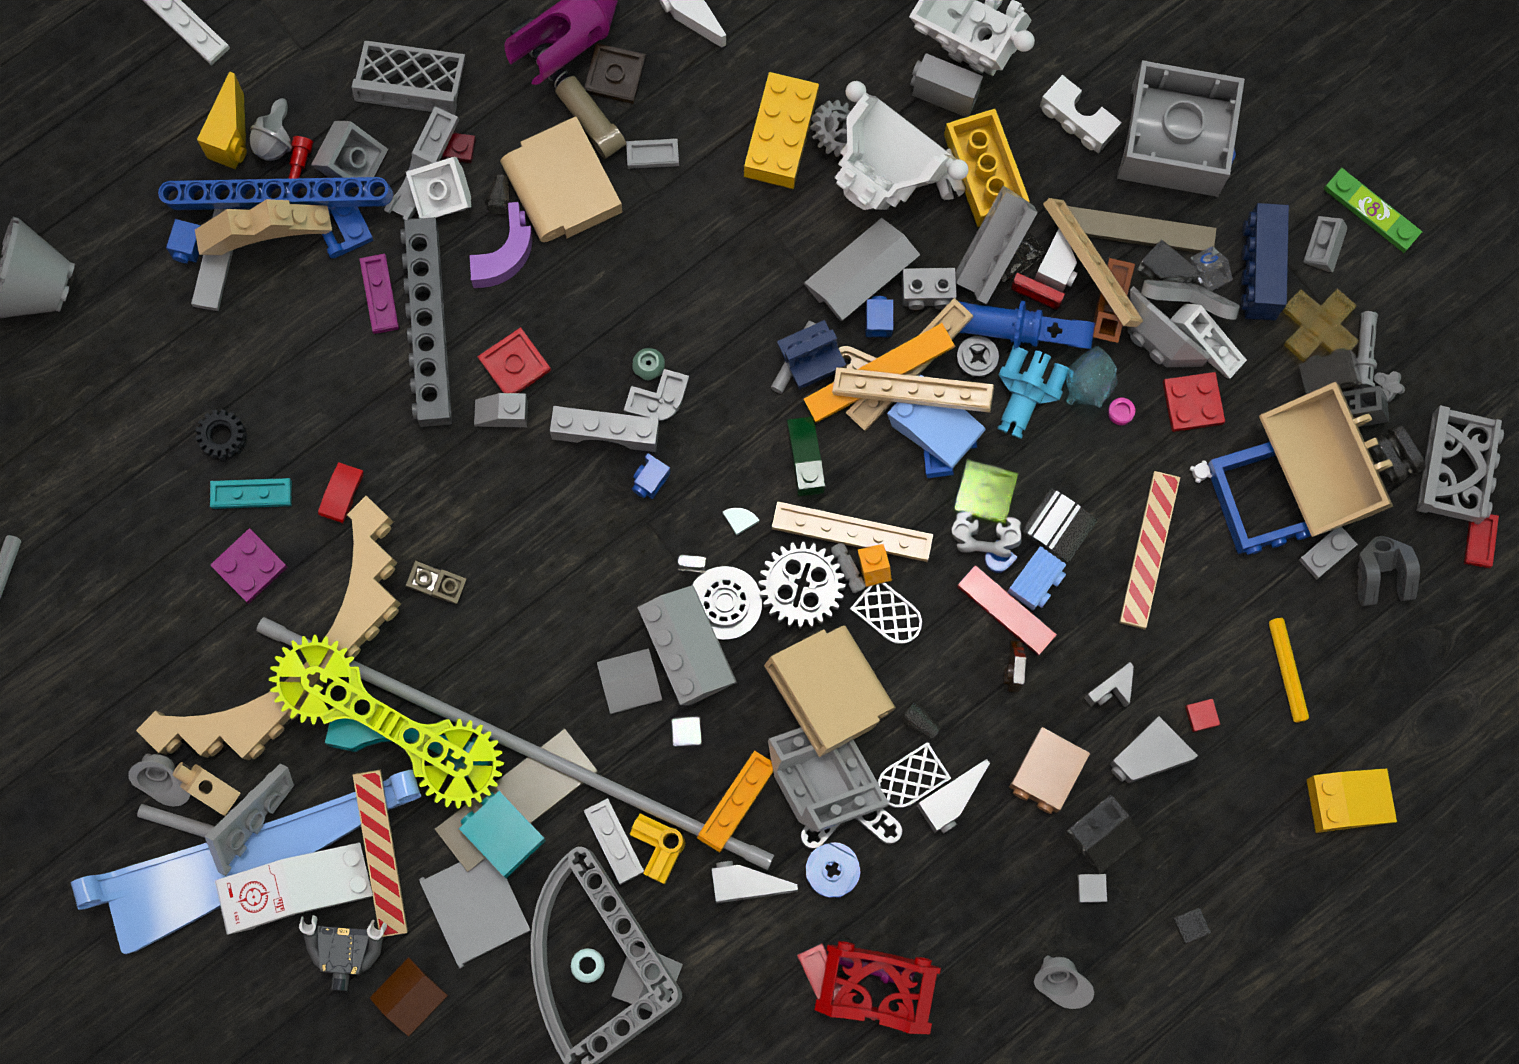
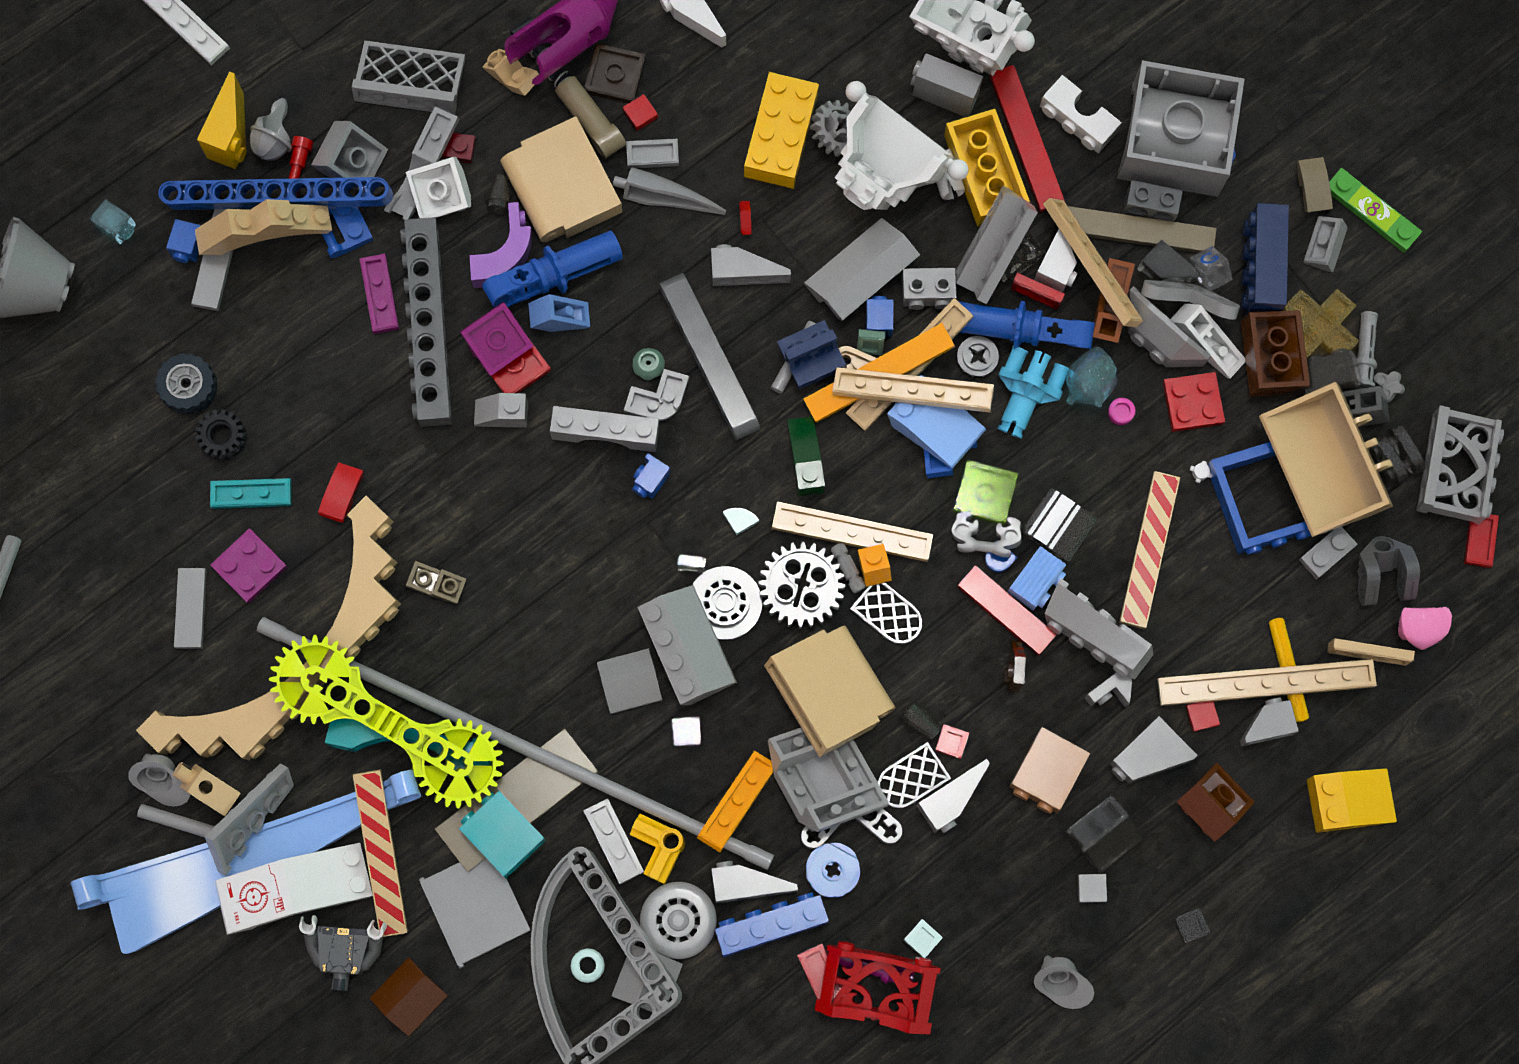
(113, 222): none -> clear light blue brick
(188, 369): none -> black wheel
(190, 608): none -> light grey tile
(496, 339): none -> magenta bracket
(513, 76): none -> tan slope
(552, 270): none -> blue piece
(558, 314): none -> medium blue slope
(640, 112): none -> red tile
(659, 191): none -> light grey piece
(678, 920): none -> light grey wheel
(709, 356): none -> beam
(741, 267): none -> light grey slope
(745, 217): none -> red tile
(771, 926): none -> brick
(871, 342): none -> sand green tile
(923, 938): none -> light aqua plate
(952, 741): none -> tile
(1026, 136): none -> red tile
(1097, 632): none -> light grey wedge
(1152, 201): none -> dark grey brick
(1215, 802): none -> reddish brown slope
(1266, 682): none -> tan tile
(1271, 722): none -> light grey slope
(1274, 352): none -> reddish brown slope
(1315, 184): none -> dark tan slope
(1370, 651): none -> tan tile
(1424, 625): none -> bright pink hair

